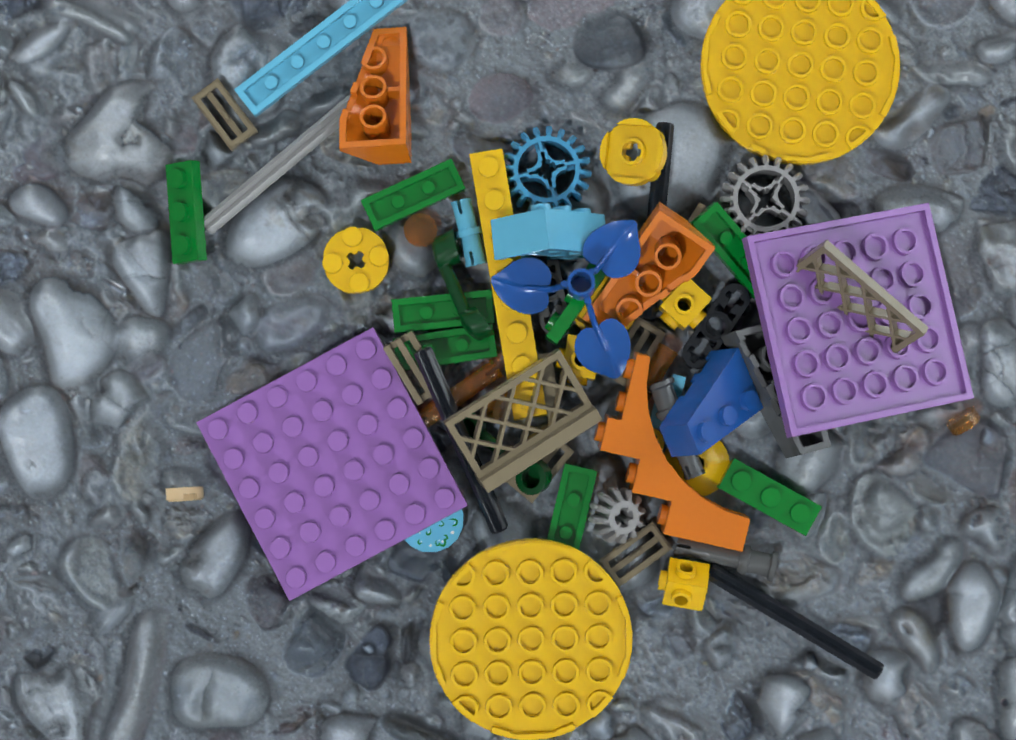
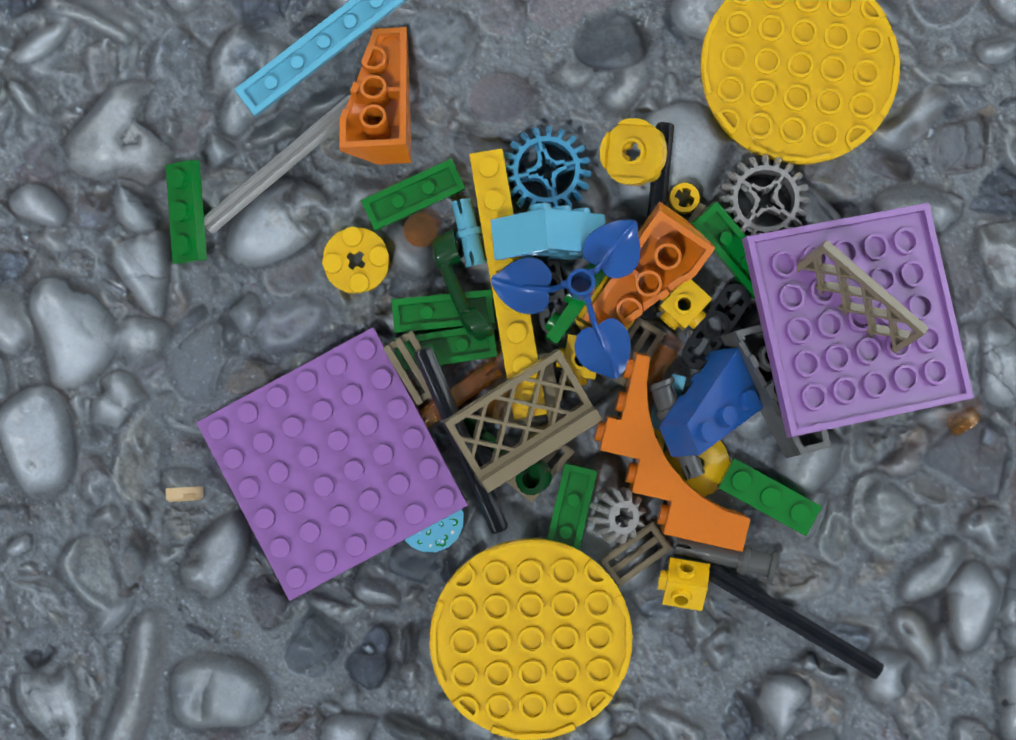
(241, 137): dark tan tile -> none
(674, 202): none -> yellow bush

